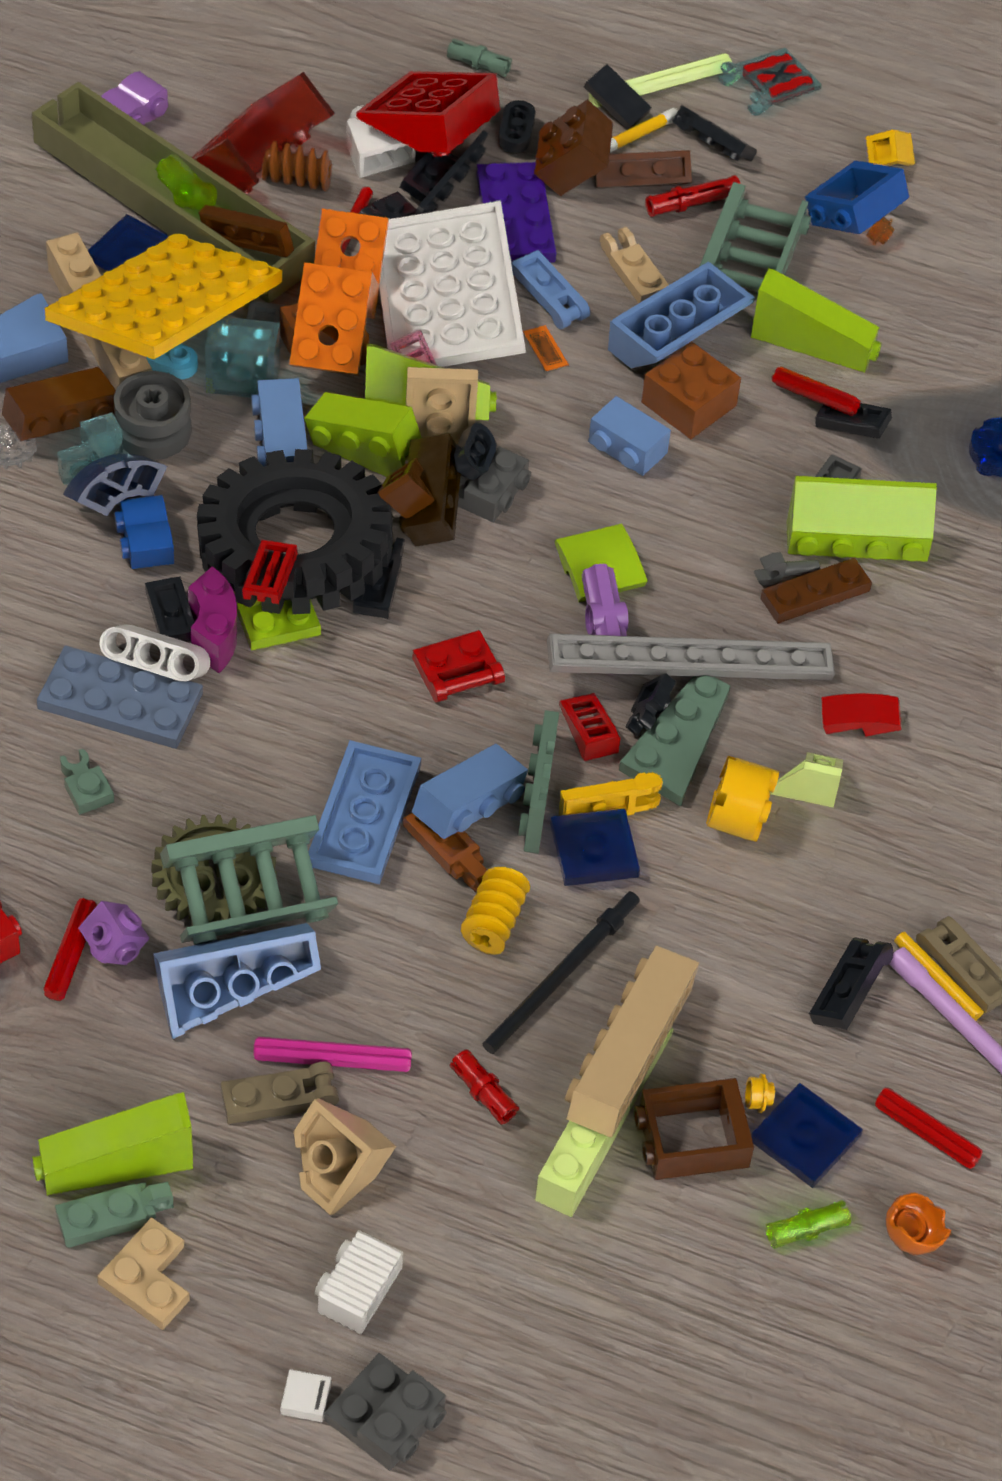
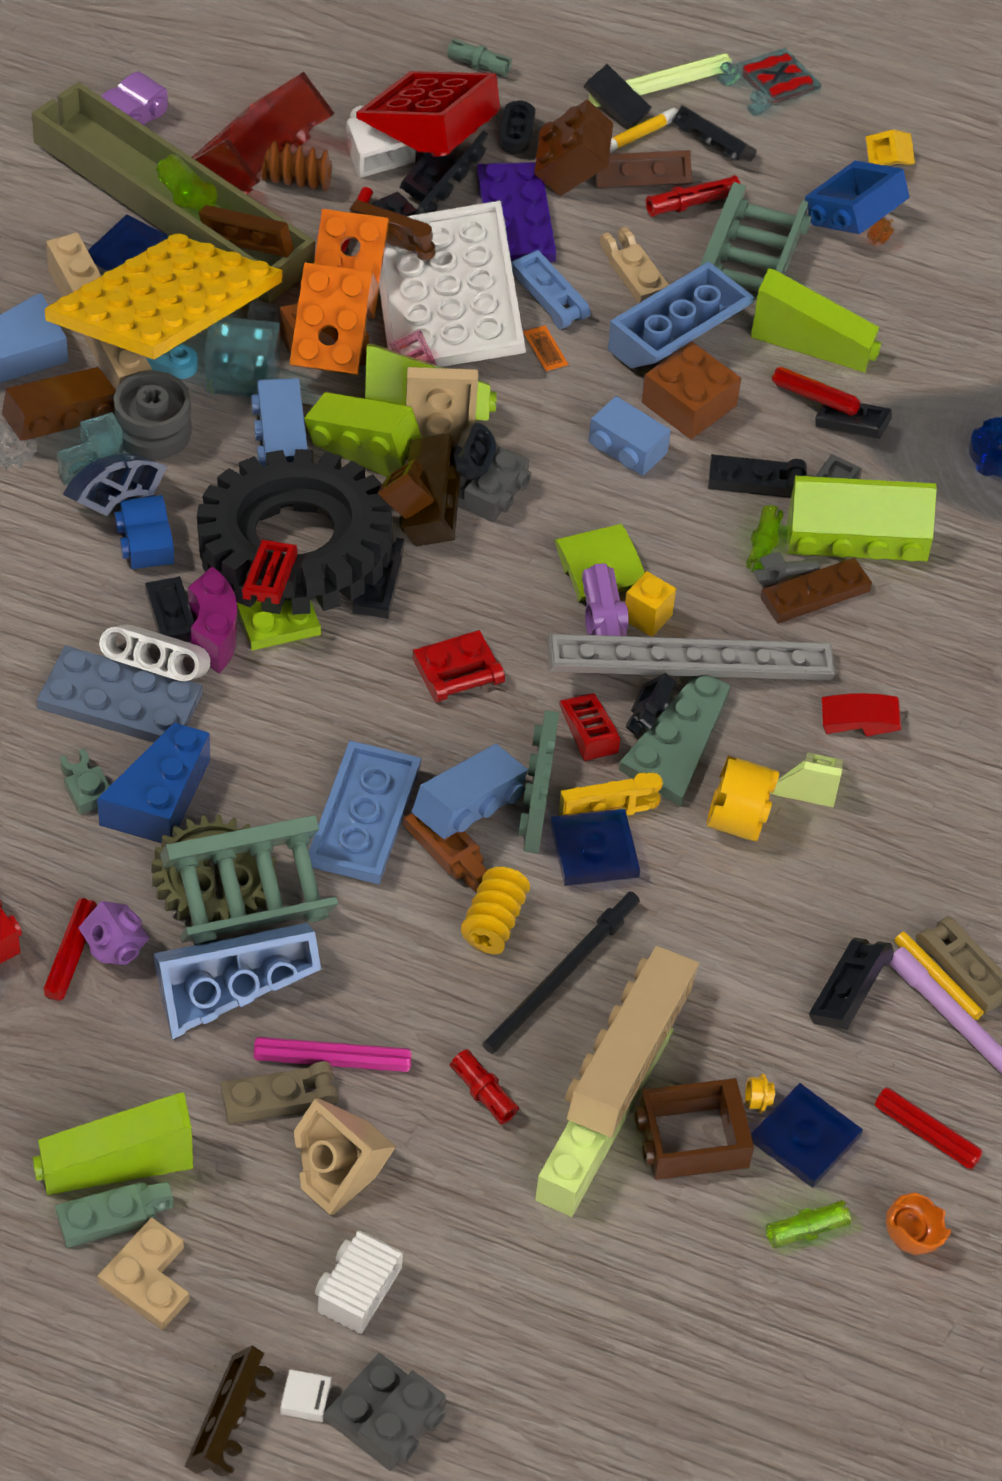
(157, 785): none -> blue wedge
(228, 1412): none -> dark brown plate
(402, 230): none -> reddish brown plate
(650, 603): none -> yellow brick
(754, 475): none -> black plate
(765, 536): none -> clear neon green pin

